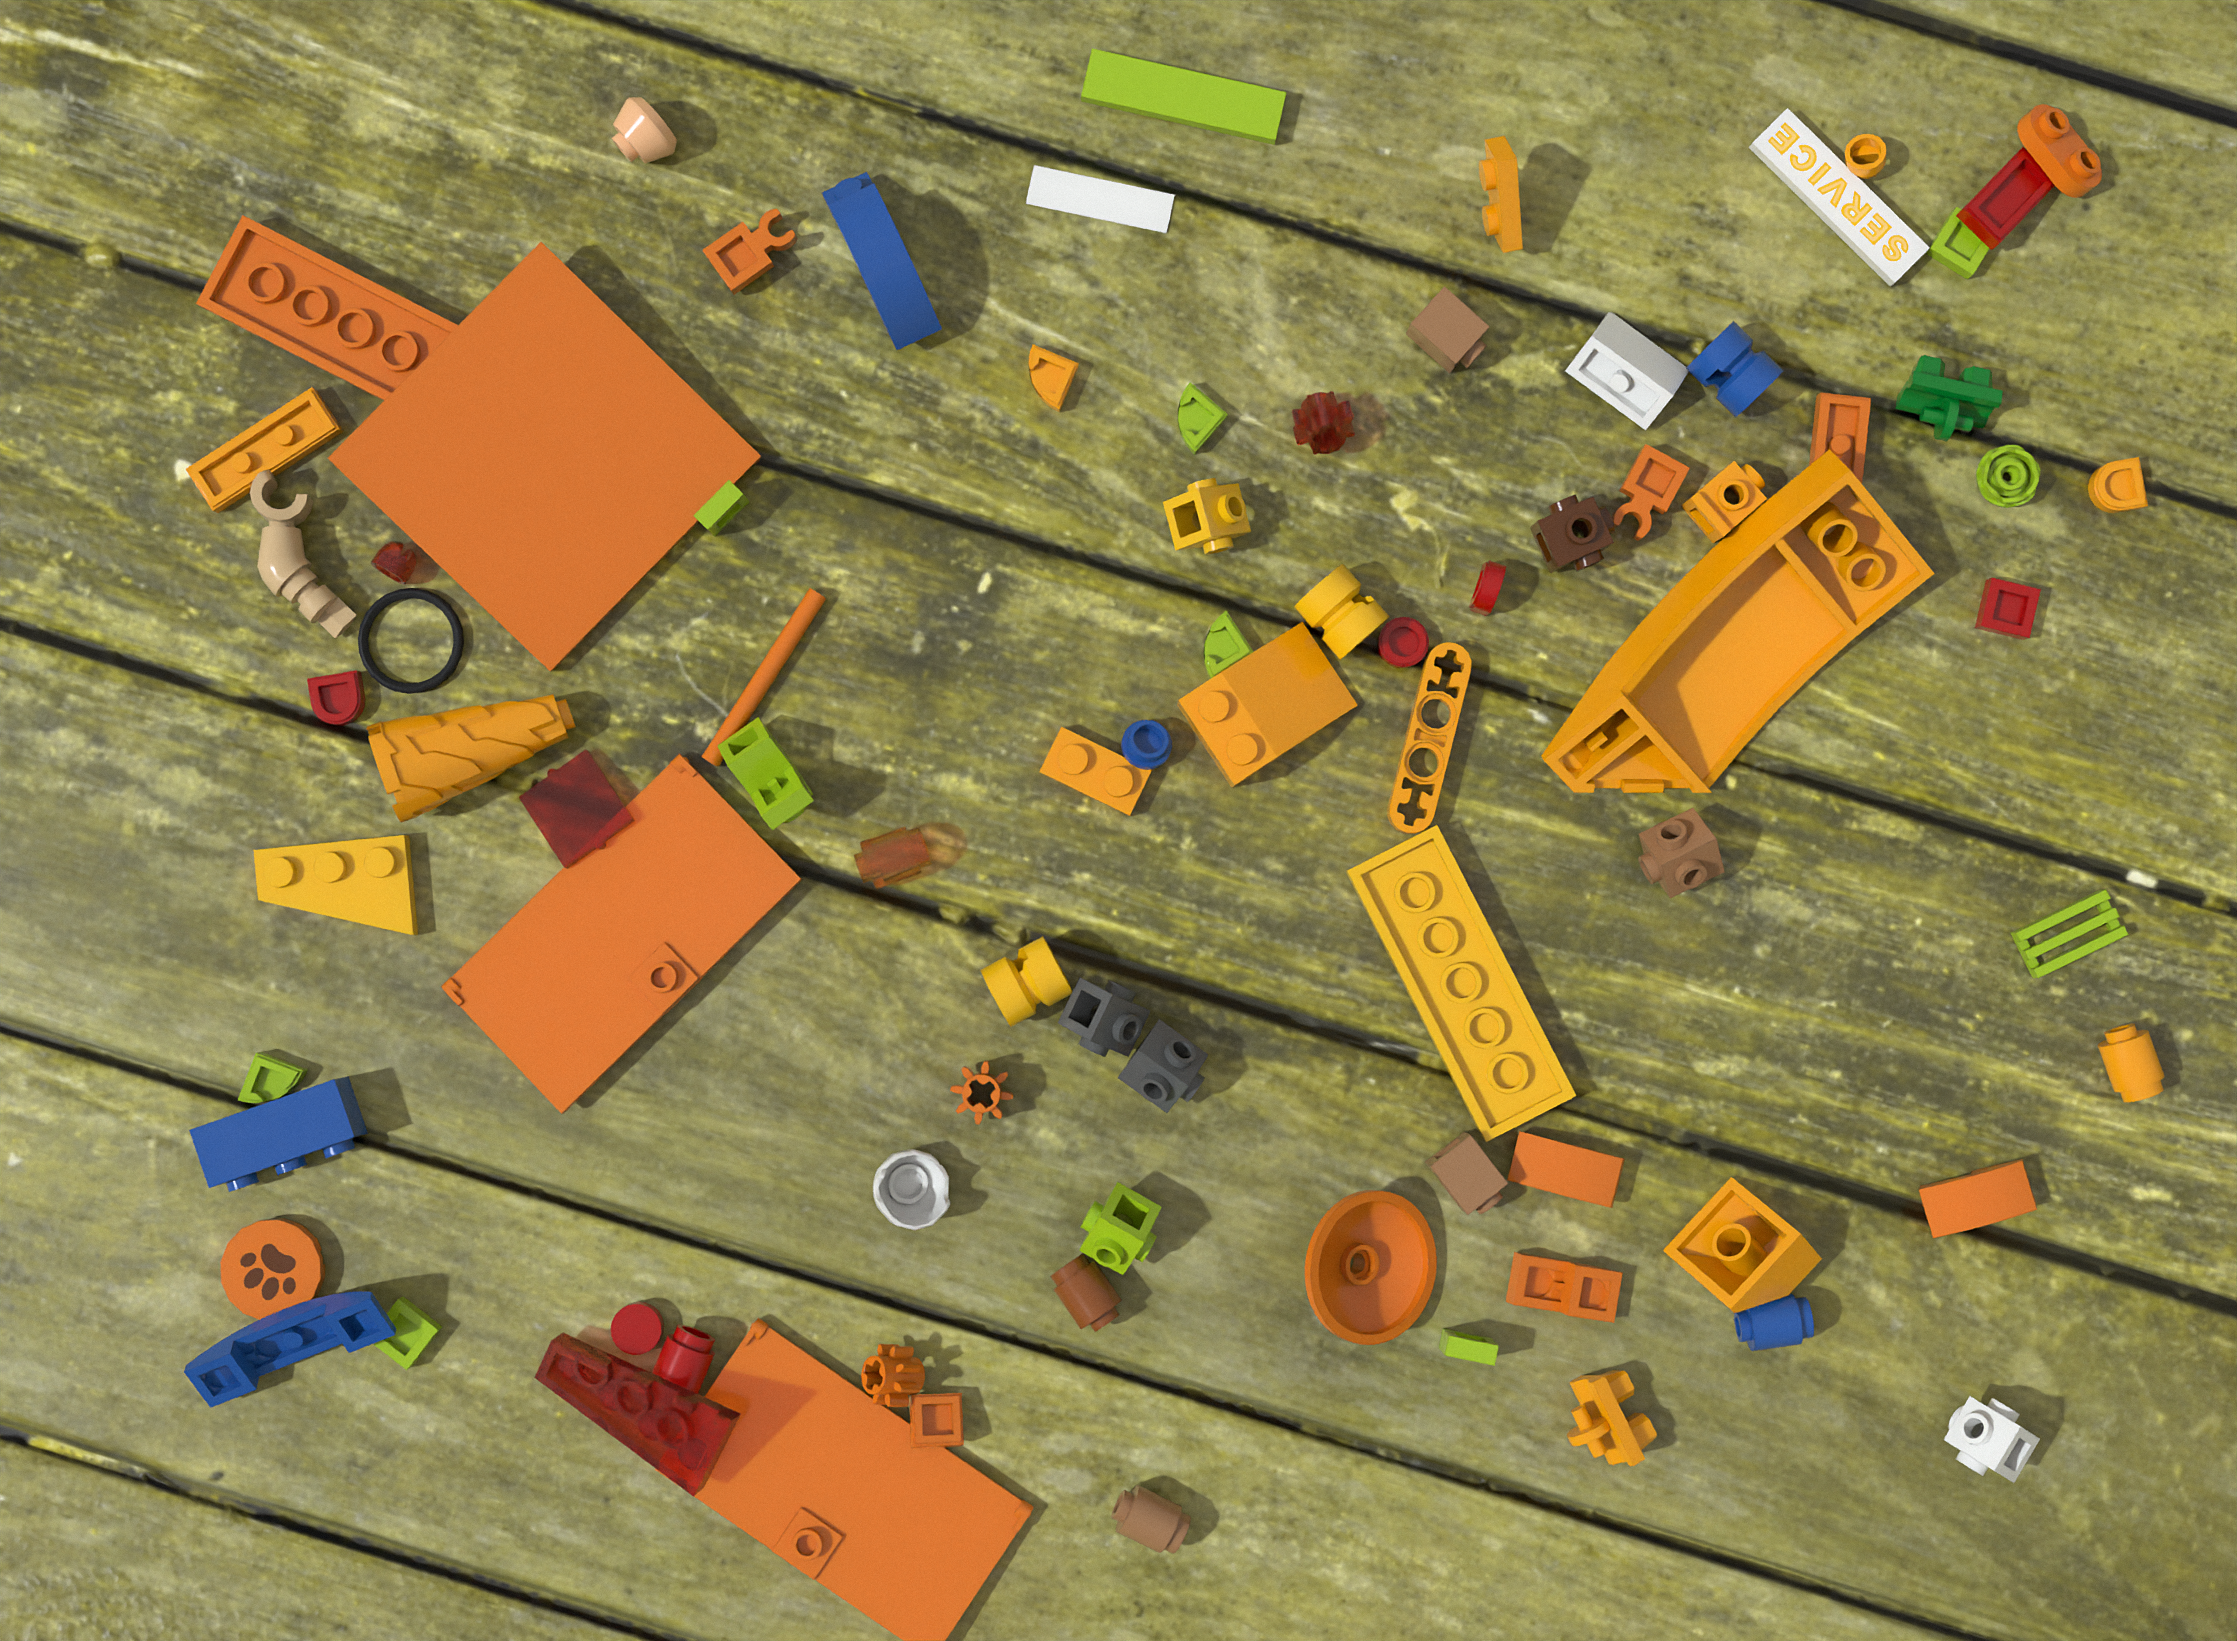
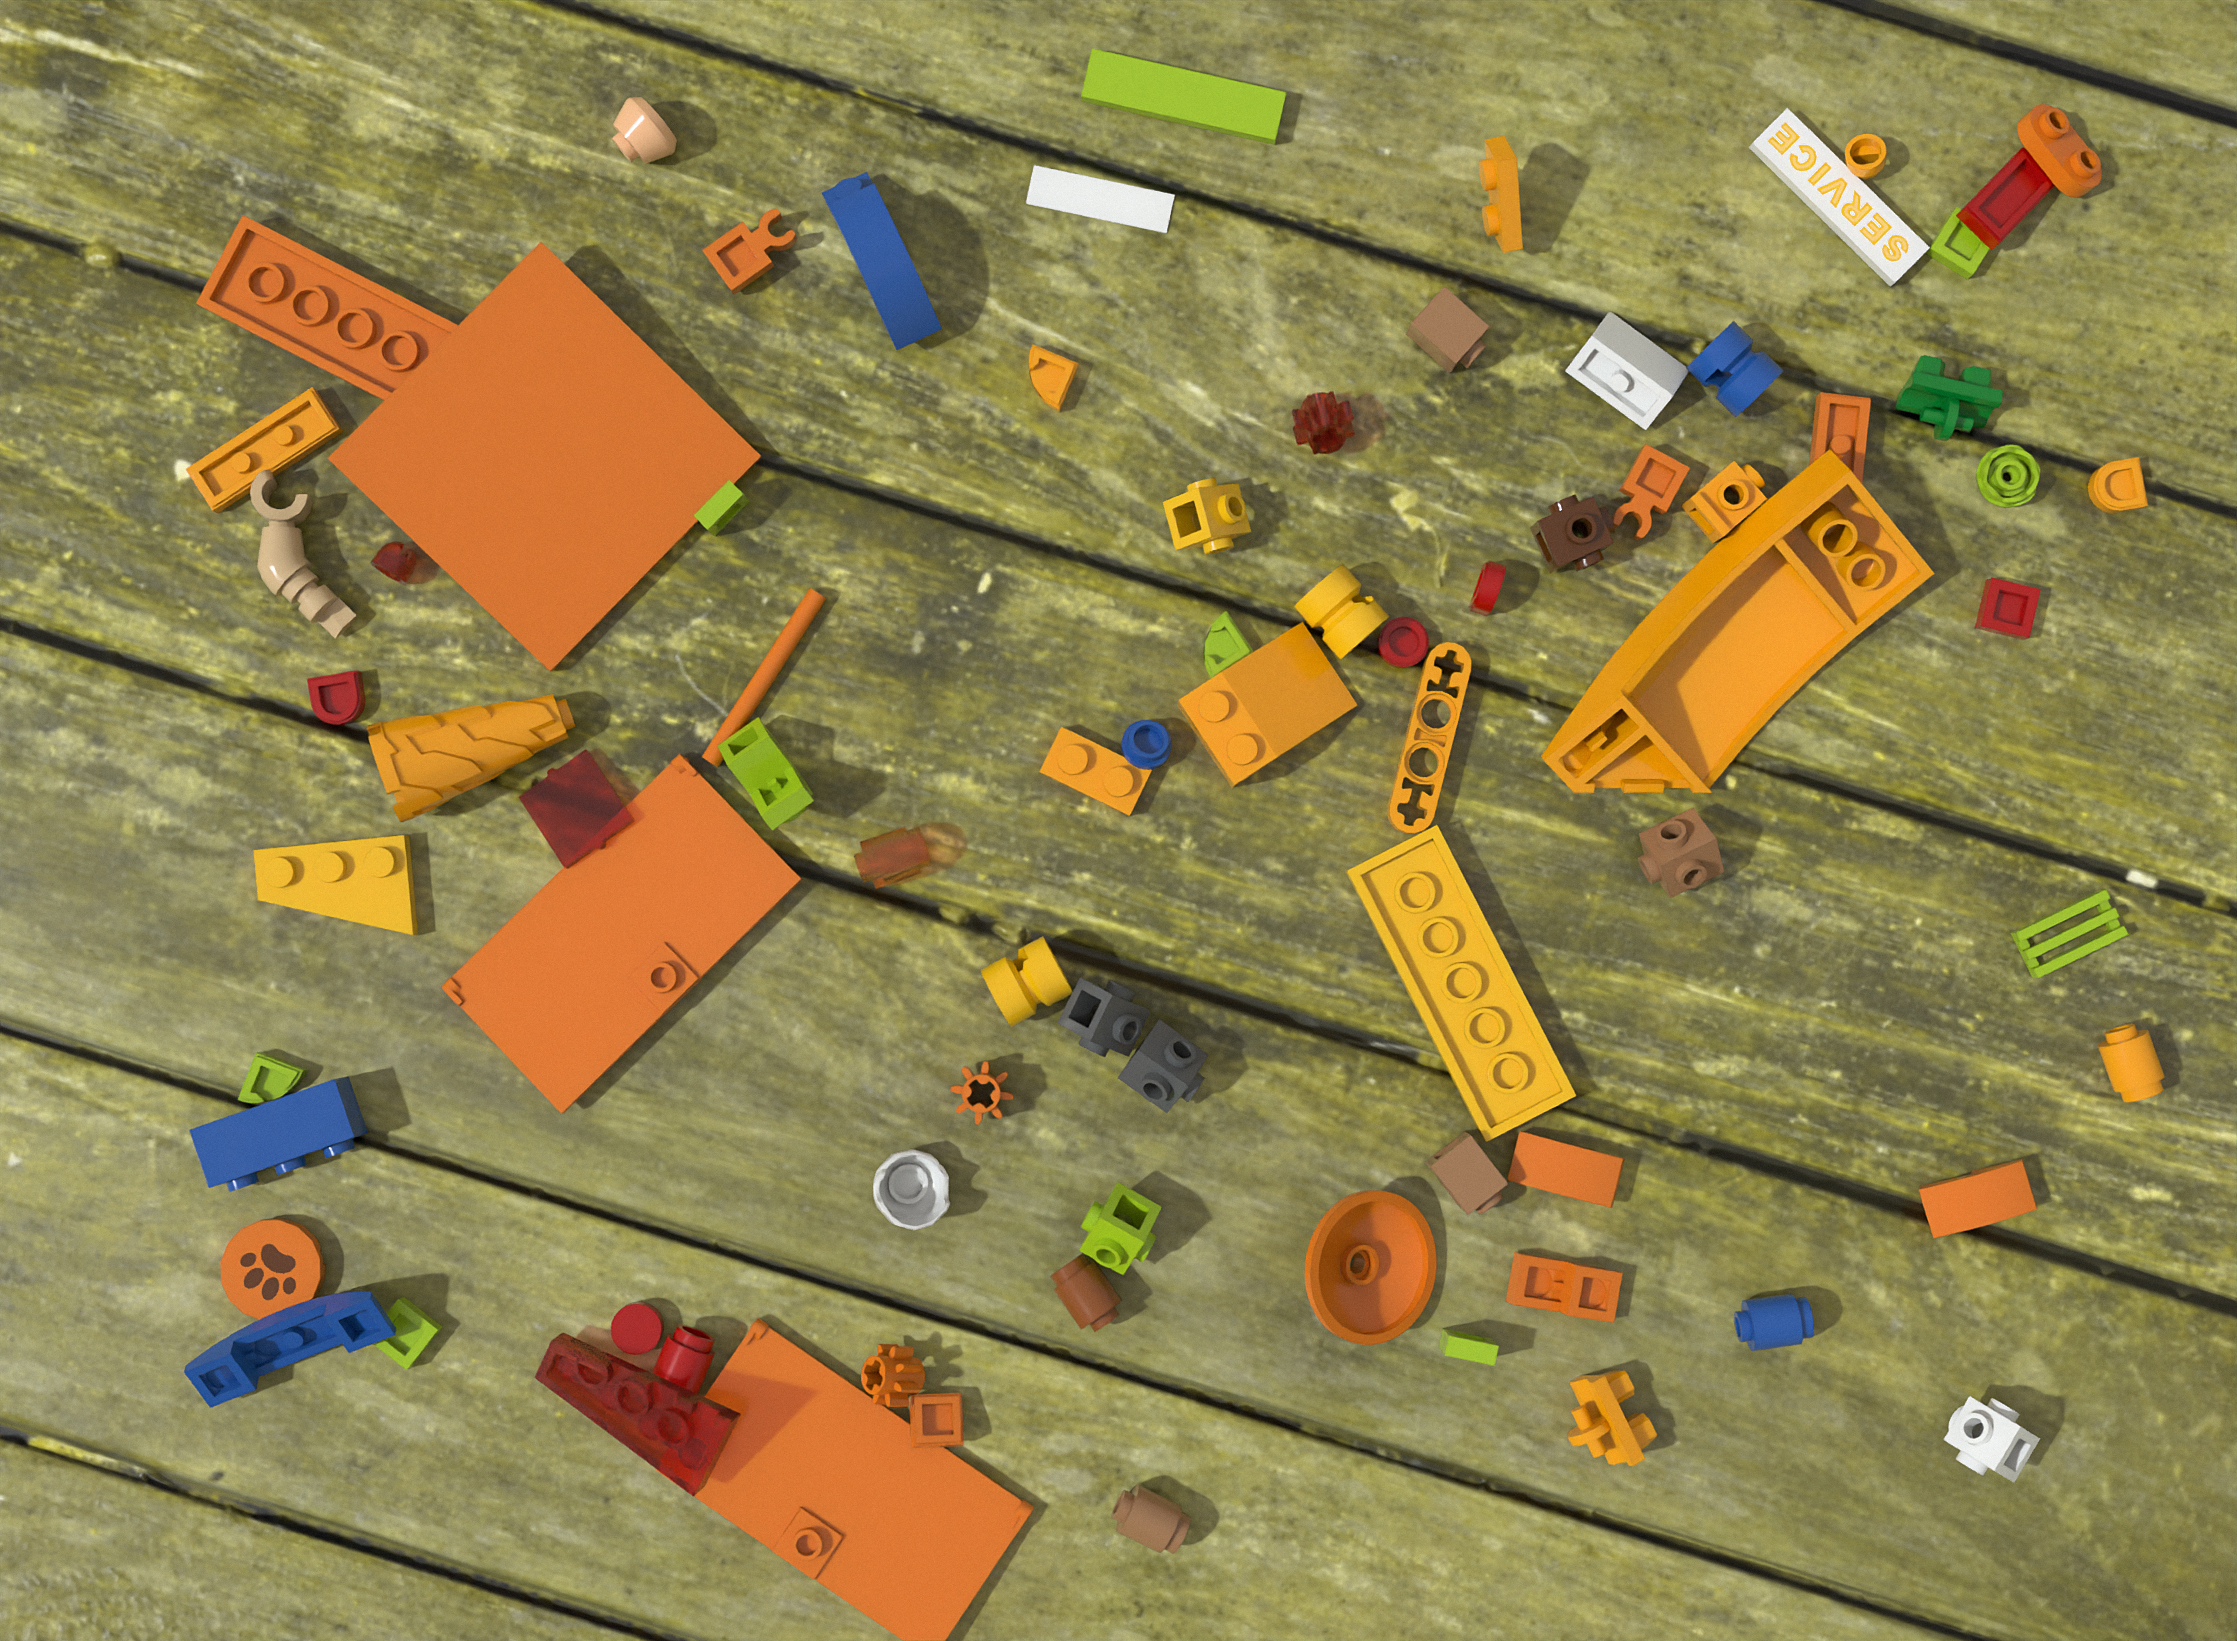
(377, 607): black tyre -> none
(1198, 418): lime tile -> none
(1742, 1250): light orange slope -> none

